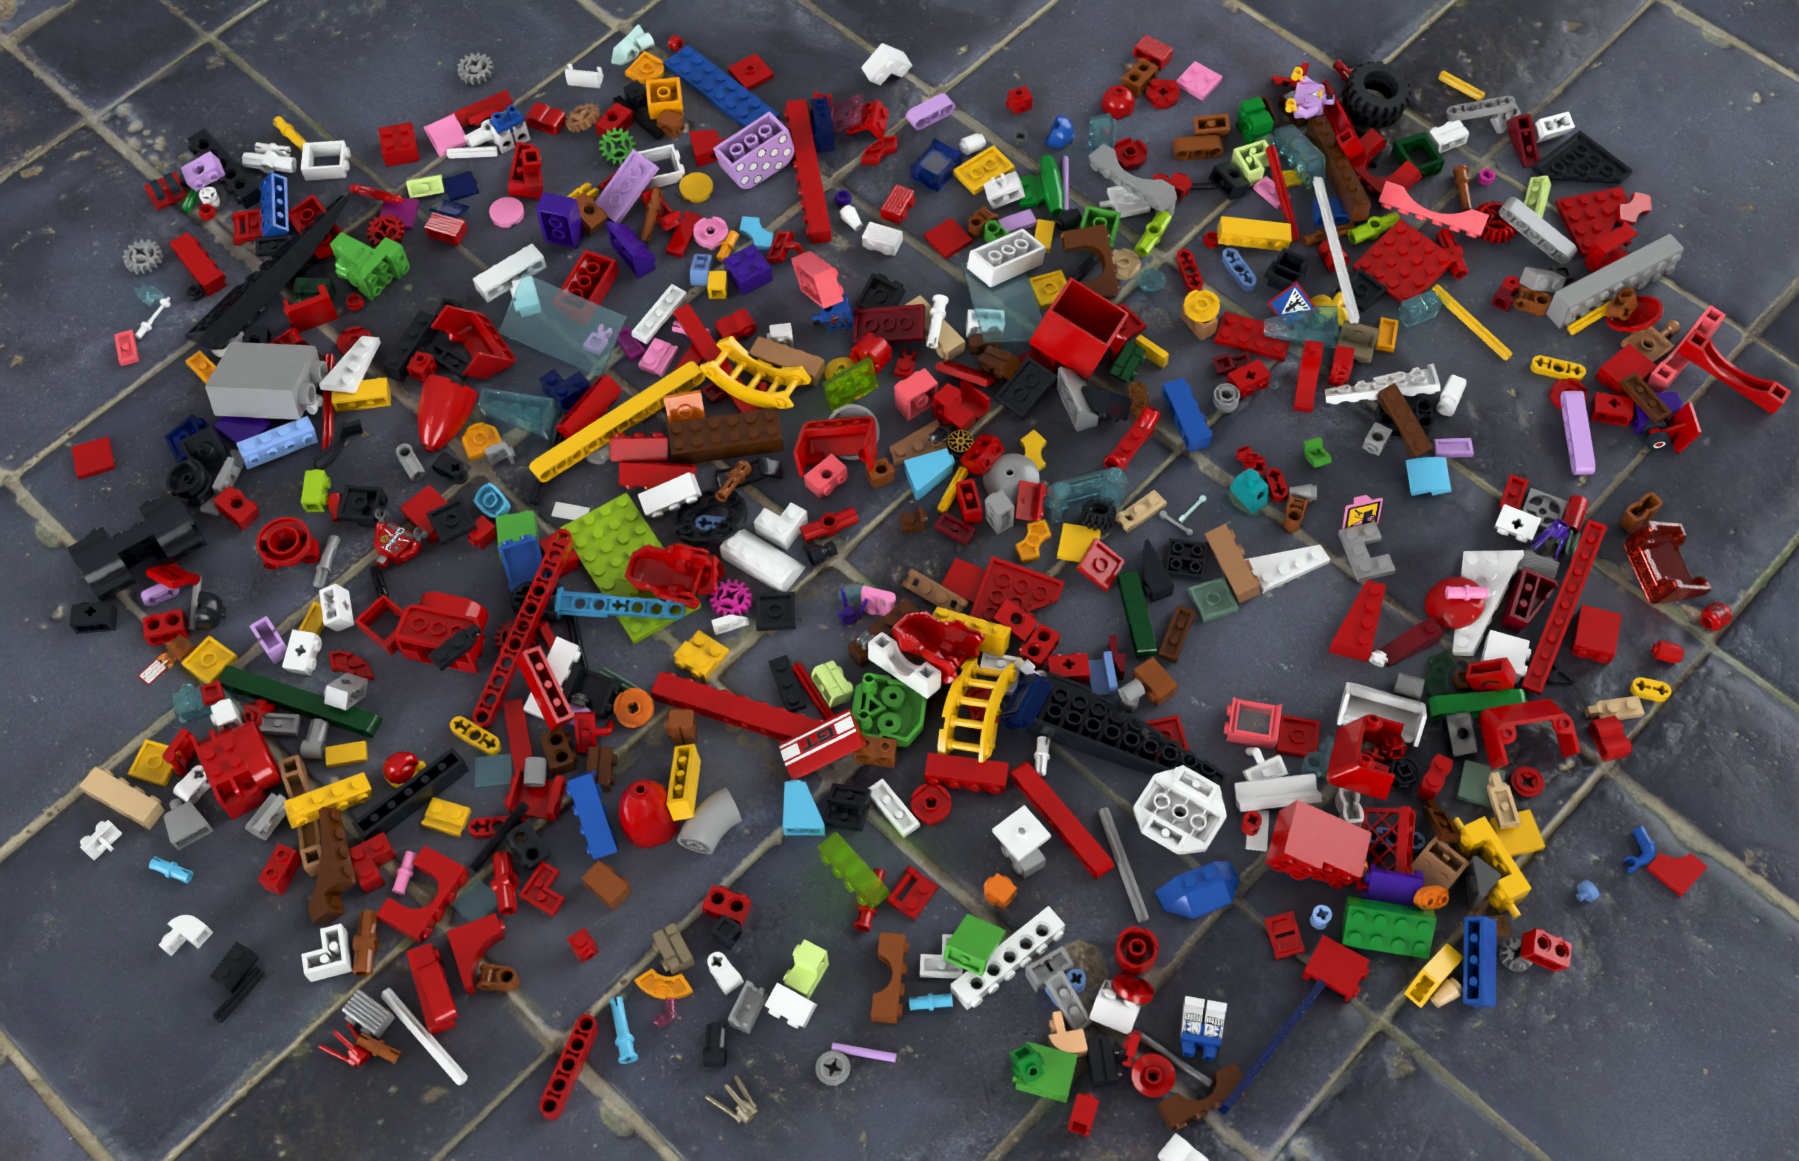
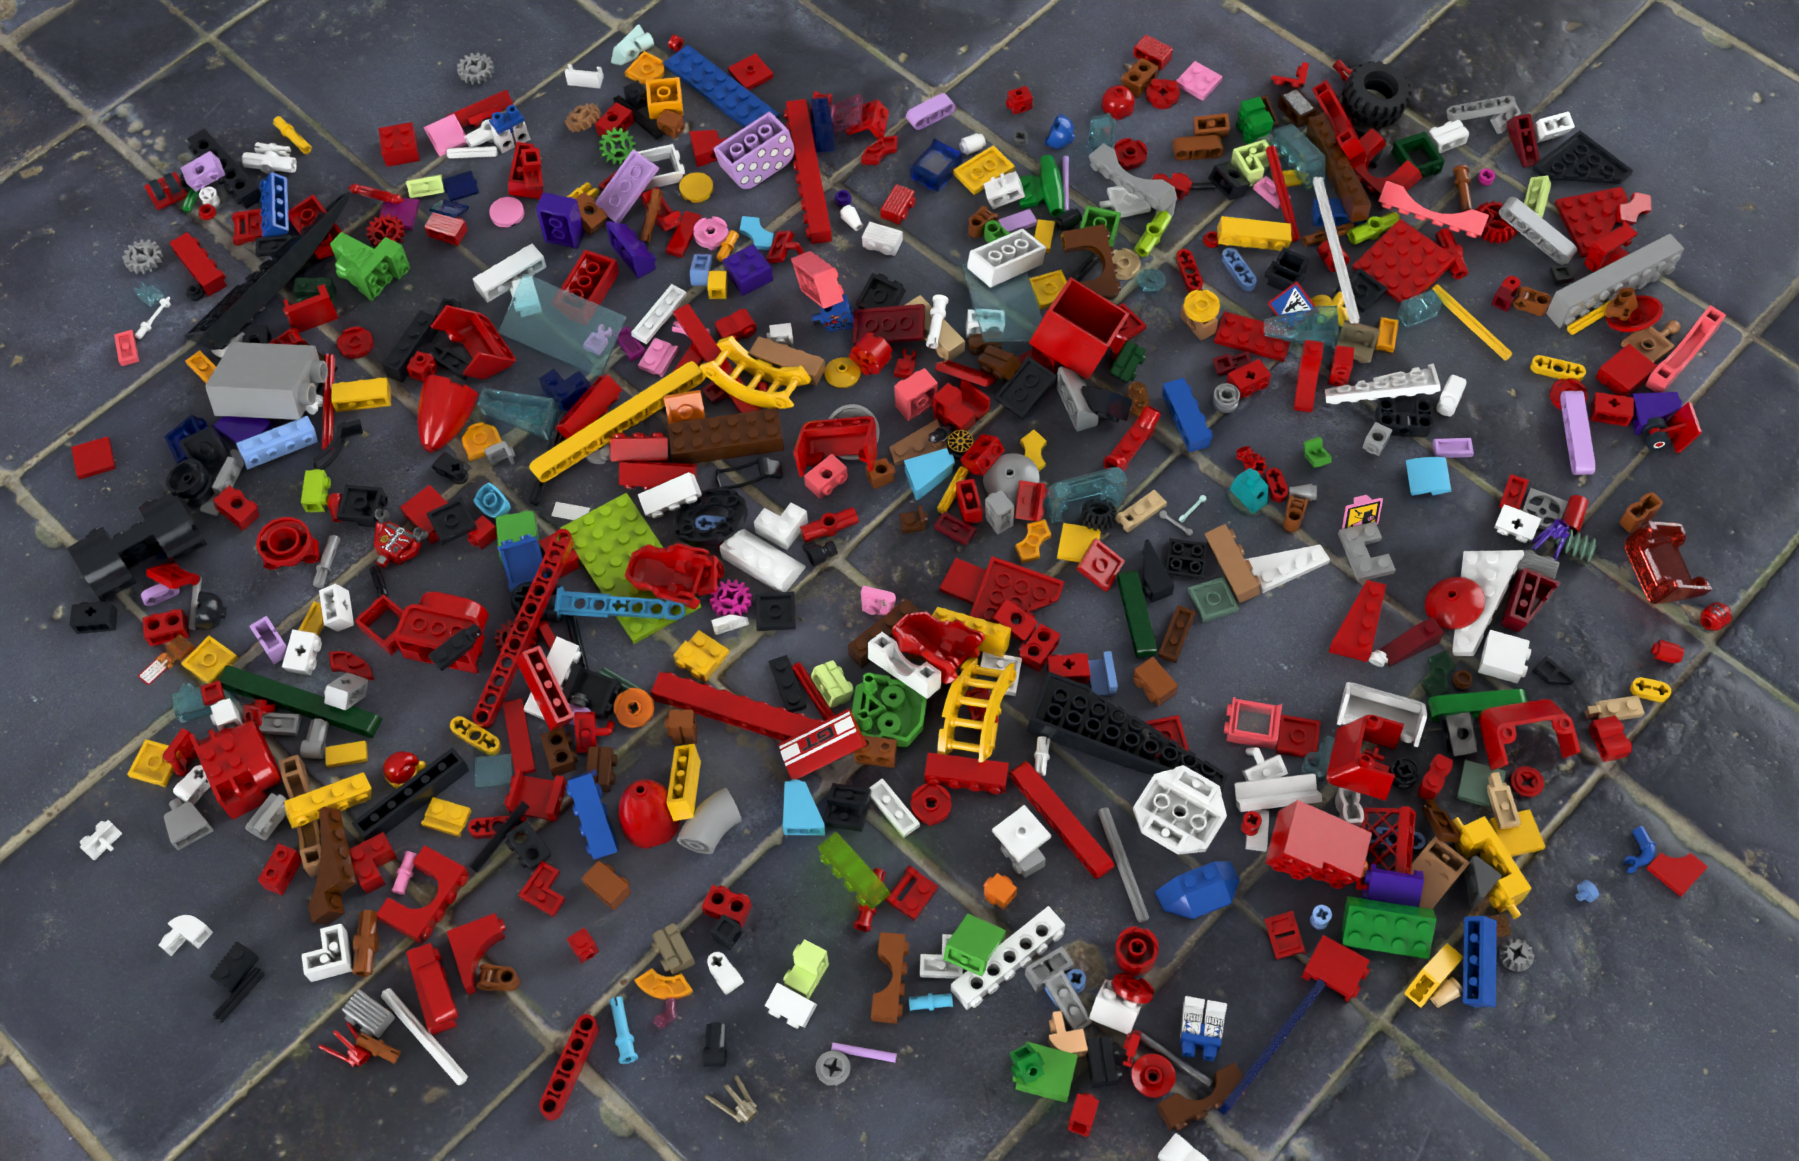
(122, 797): tan brick -> none
(171, 869): medium azure pin -> none
(324, 149): white window -> none
(352, 367): white wing -> none
(354, 302): red plate -> none
(410, 462): light grey piece -> none
(476, 901): clear light blue piece -> none
(504, 883): red piece -> none
(535, 771): light grey piece -> none
(545, 118): red brick -> none
(724, 491): dark orange pin -> none
(747, 1007): light grey hinge -> none
(849, 614): dark purple plant -> none
(850, 384): clear neon green plate -> none
(852, 591): clear light blue brick -> none
(864, 638): dark grey bush -> none
(884, 62): white brick -> none
(934, 592): medium nougat plate -> none
(948, 238): red tile -> none
(1026, 701): clear blue window -> none
(1028, 667): white plate -> none
(1118, 658): dark red slope -> none
(1130, 695): light grey piece -> none
(1153, 351): yellow tile -> none
(1308, 97): lavender torso -> none
(1394, 747): red gear -> none
(1407, 424): reddish brown arch -> none
(1409, 685): light grey piece -> none
(1431, 897): orange plate -> none
(1461, 86): yellow axle -> none
(1466, 592): bright pink pin -> none
(1491, 675): red brick -> none
(1542, 280): light grey brick -> none
(1546, 950): red brick -> none
(1564, 607): red plate -> none
(1595, 634): red brick -> none
(1645, 398): reddish brown plate -> none
(1703, 353): red arch -> none

